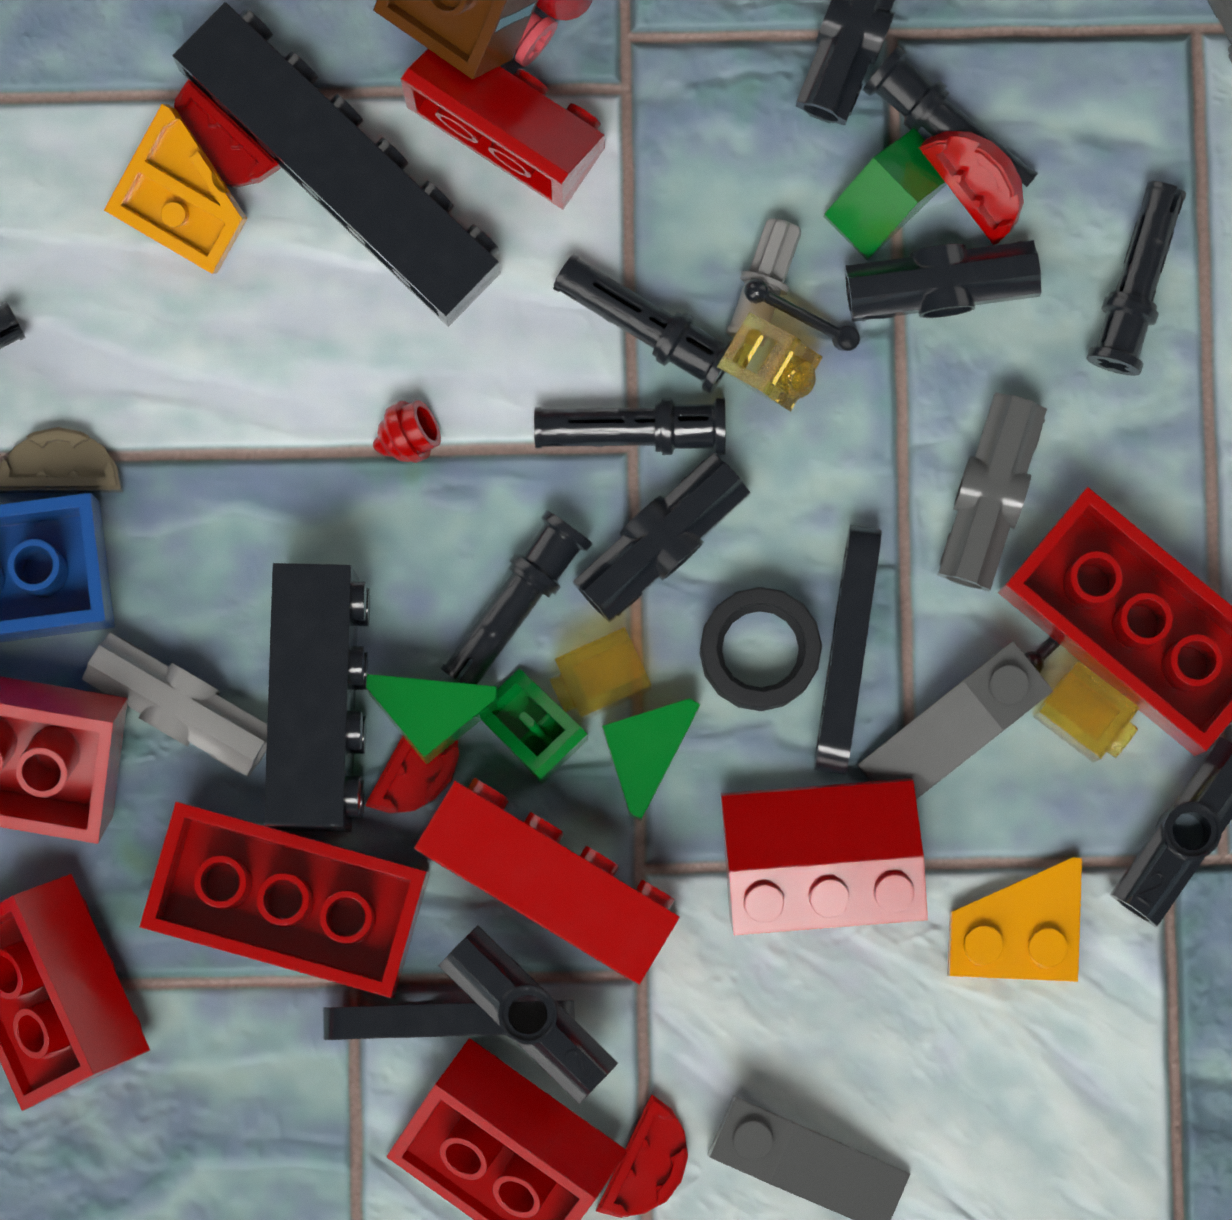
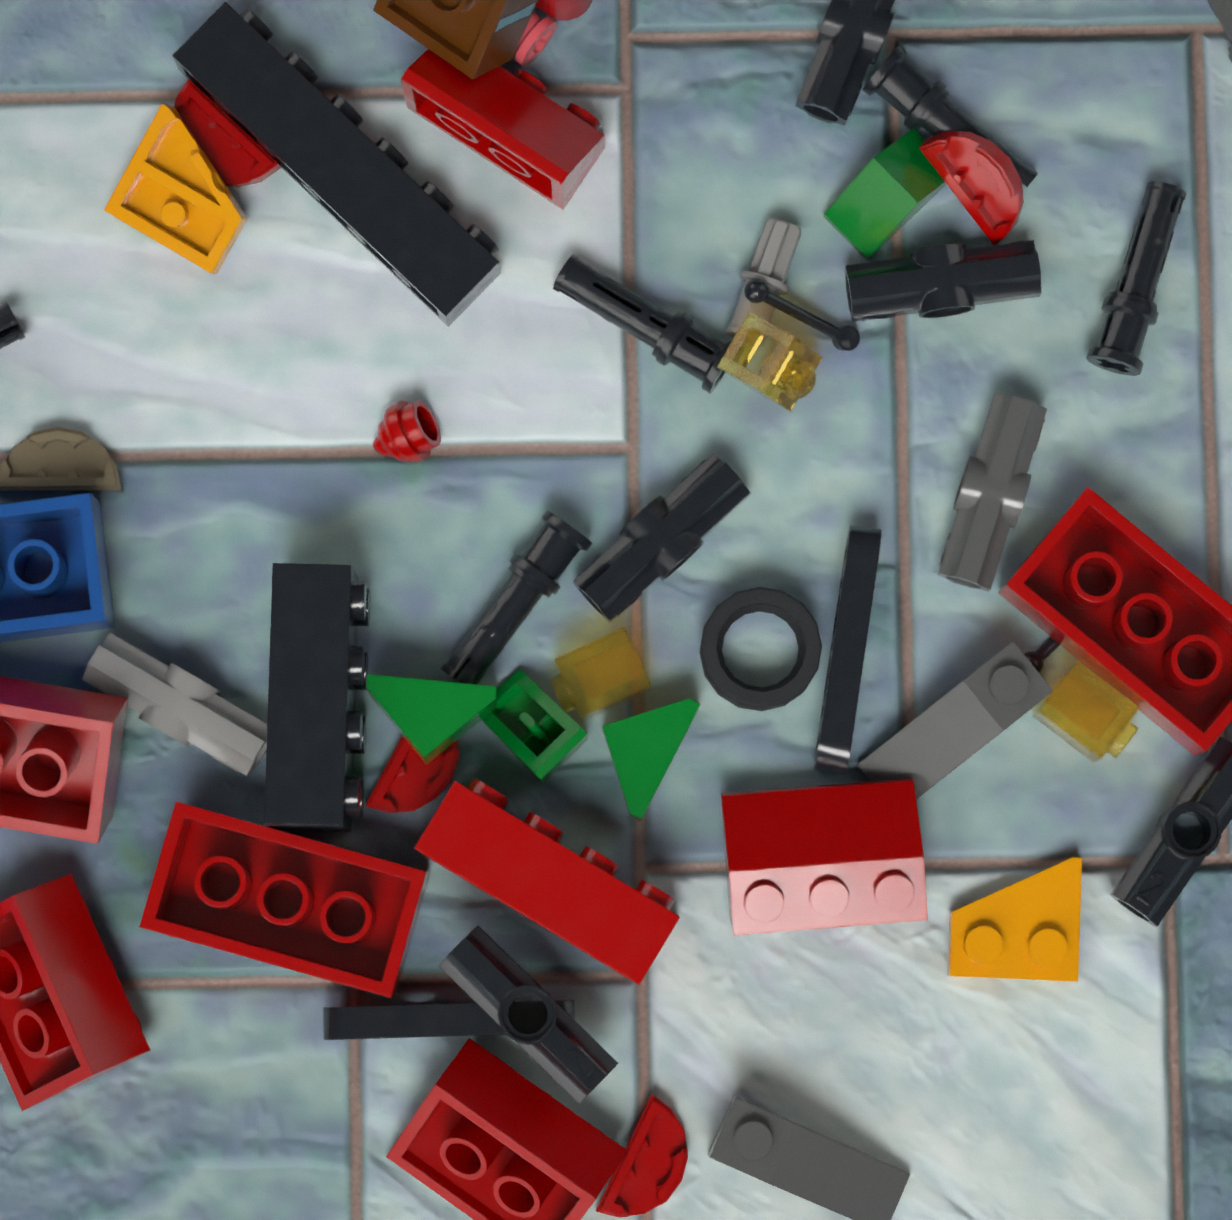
(665, 426): black pin -> none

